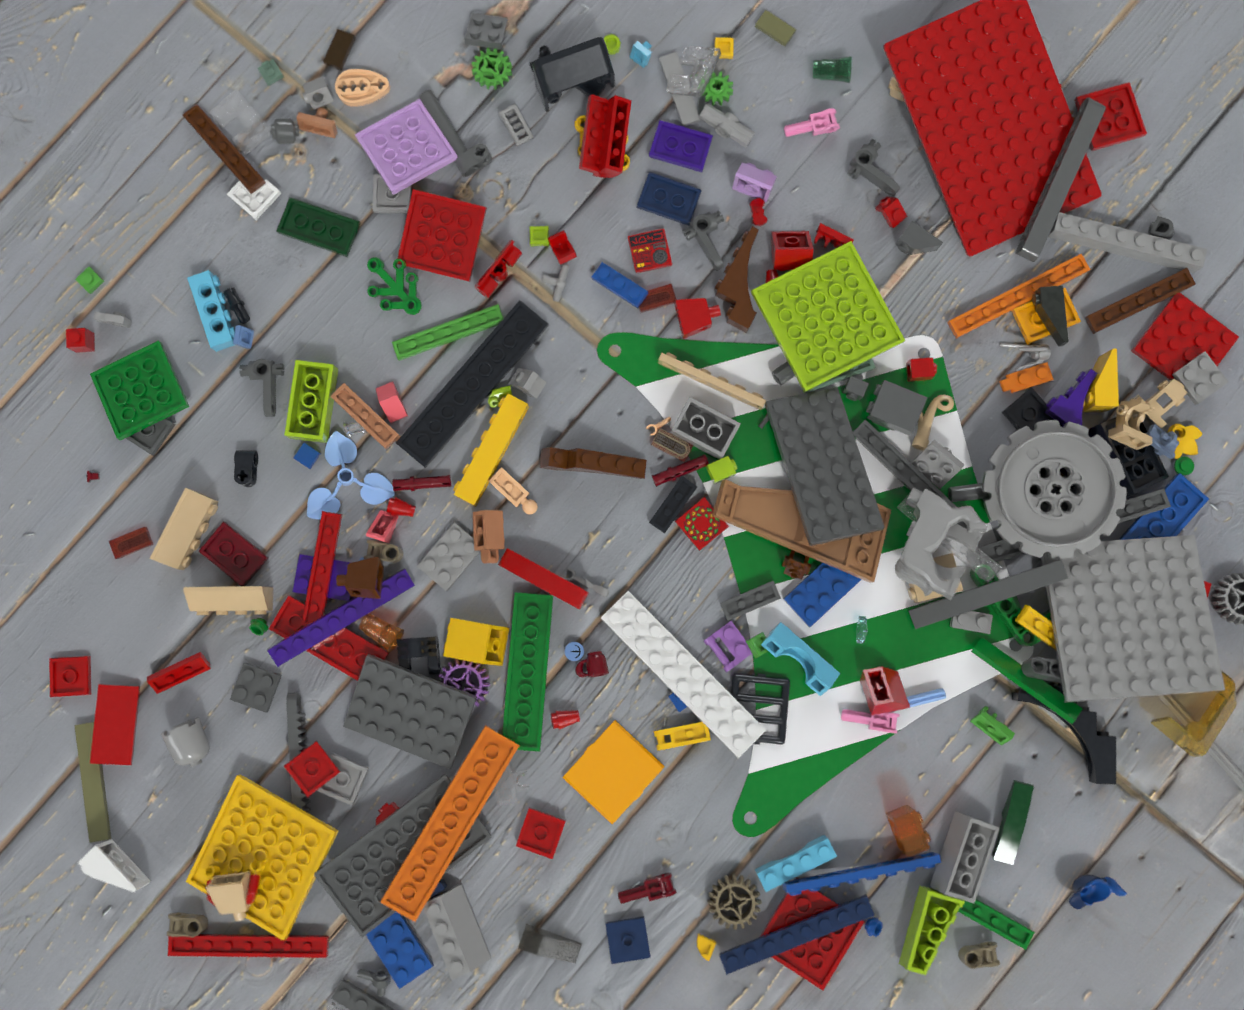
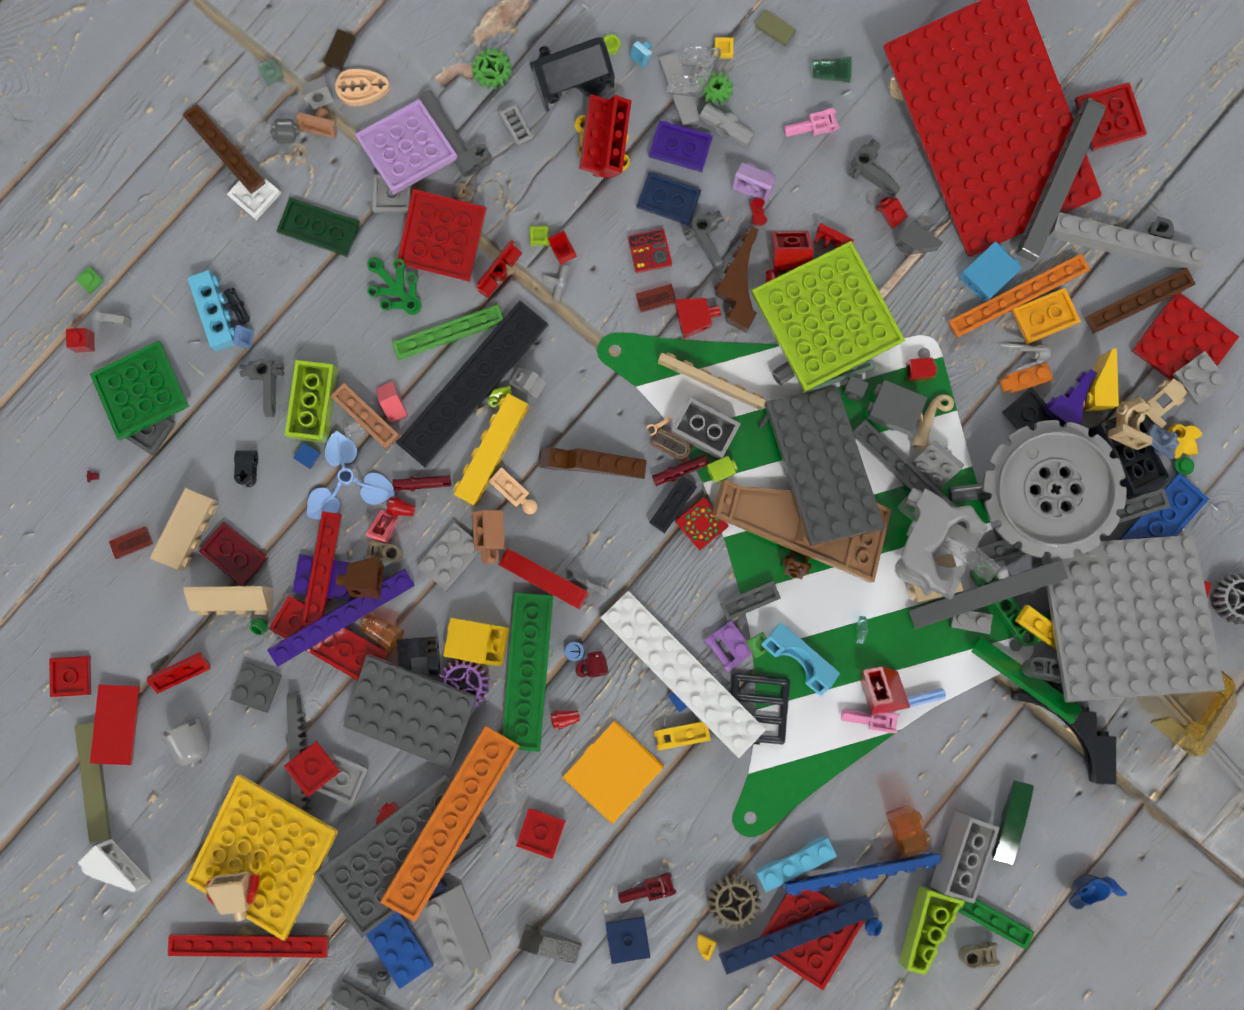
(182, 924): dark tan piece -> none
(486, 31): dark grey plate -> none
(619, 285): blue plate -> none
(819, 592): blue plate -> none
(990, 272): none -> dark azure brick
(993, 728): bright green plate -> none
(1051, 309): pearl dark grey slope -> none

